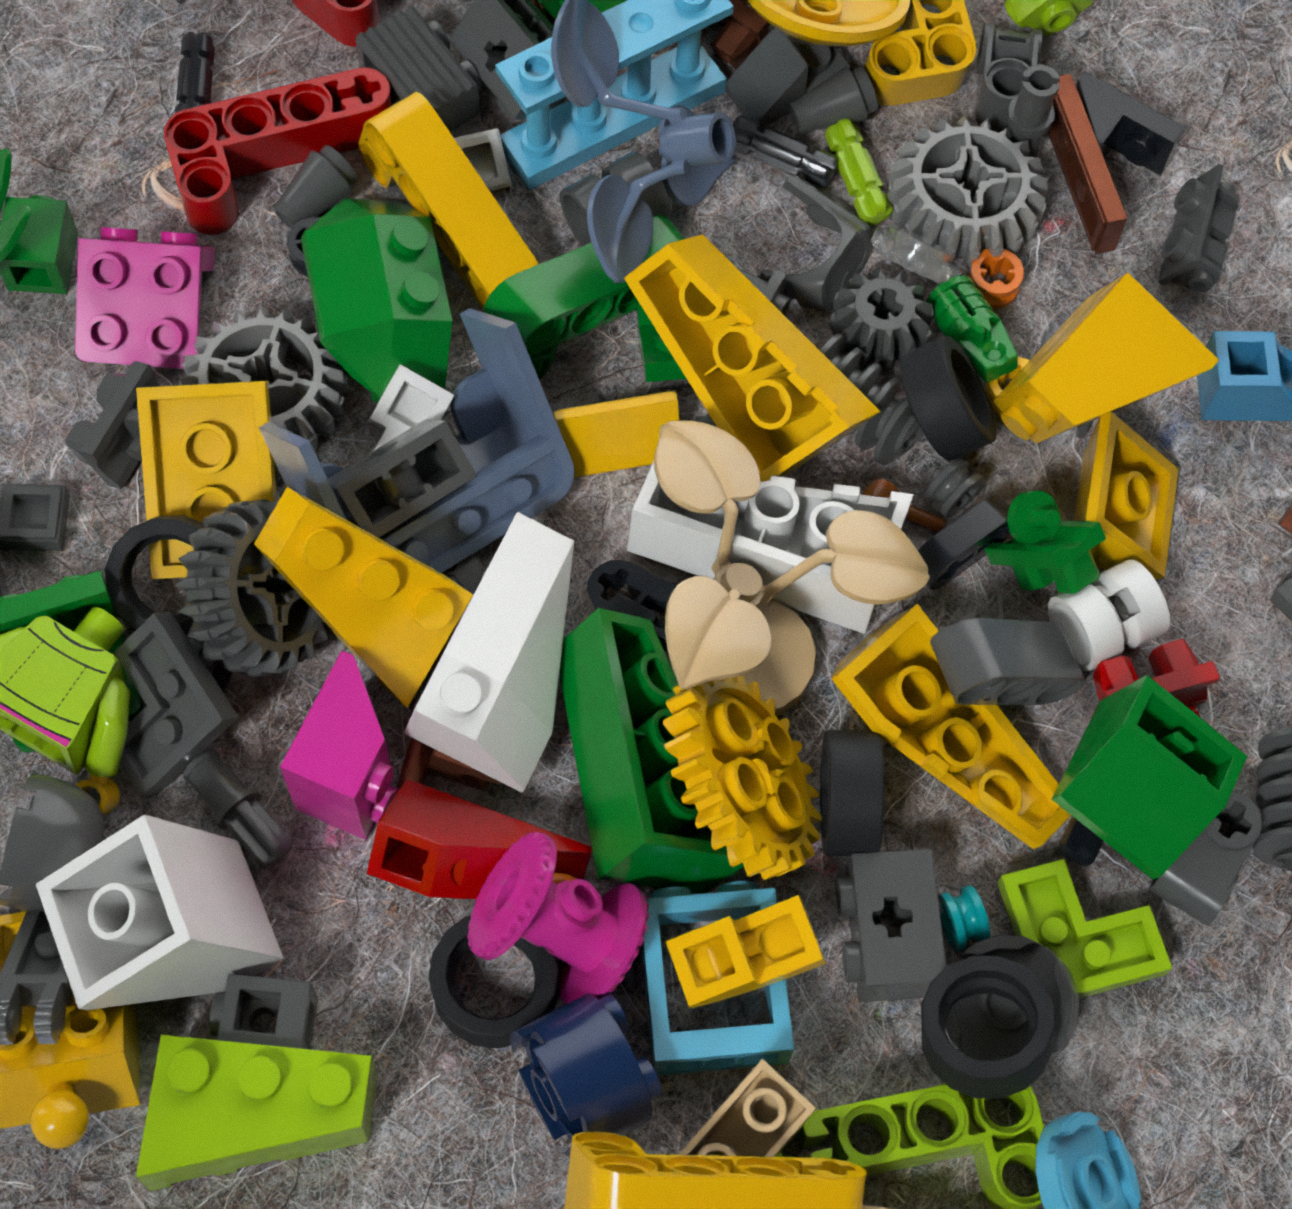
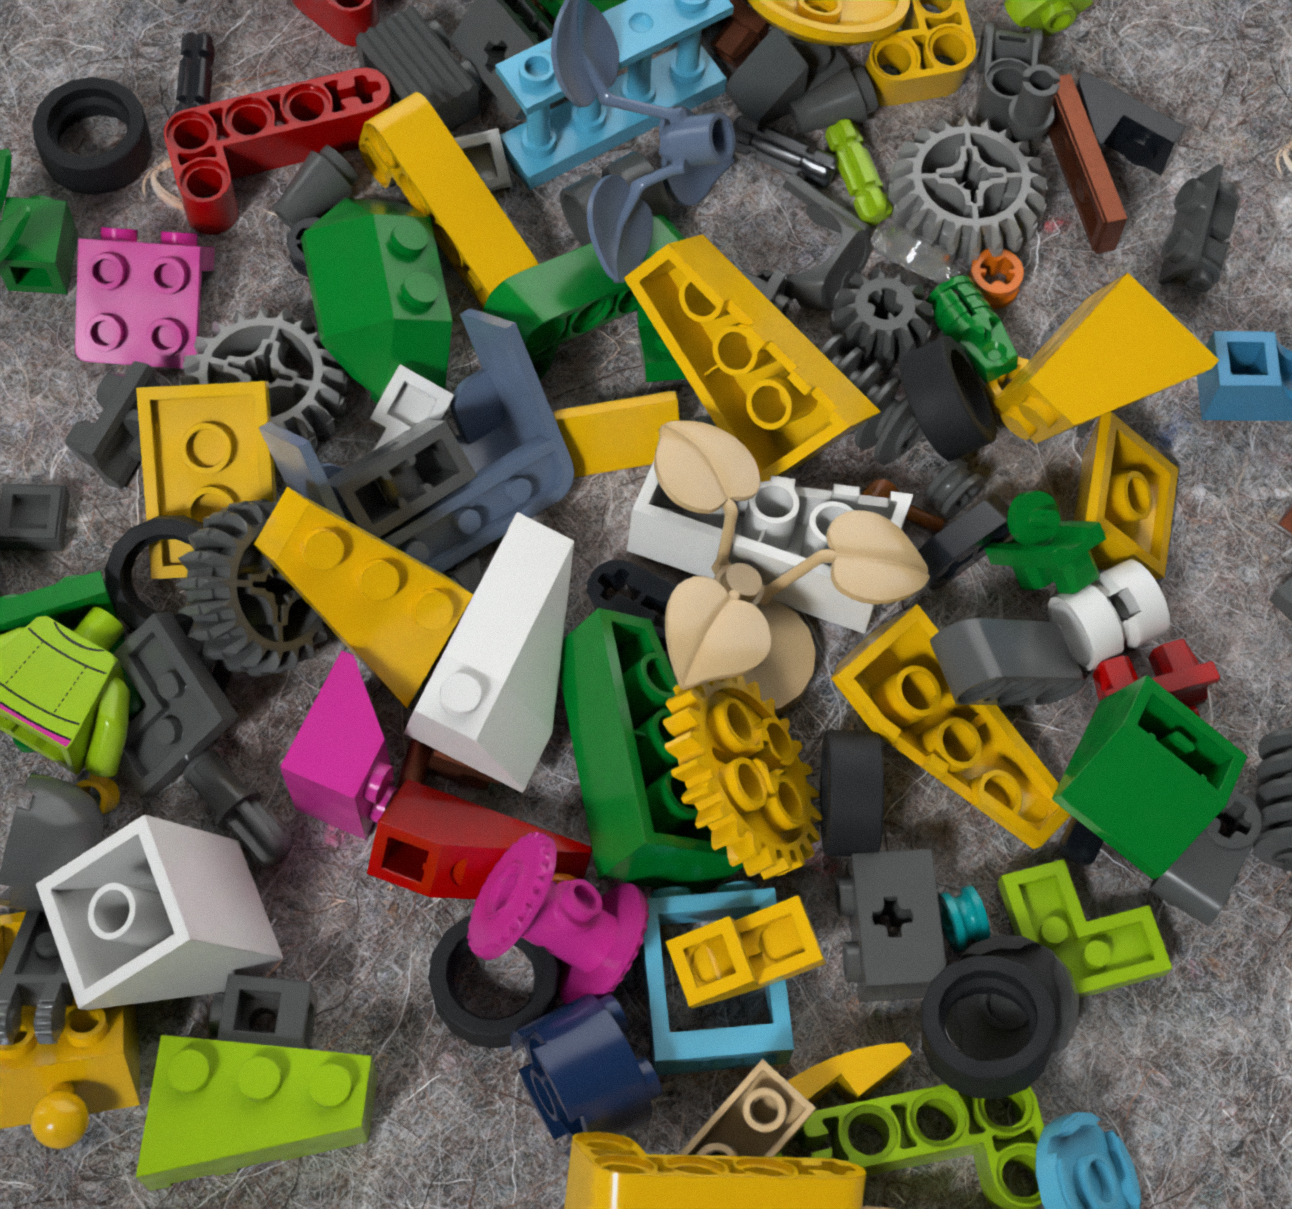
(86, 99): none -> black tyre
(853, 1073): none -> yellow slope

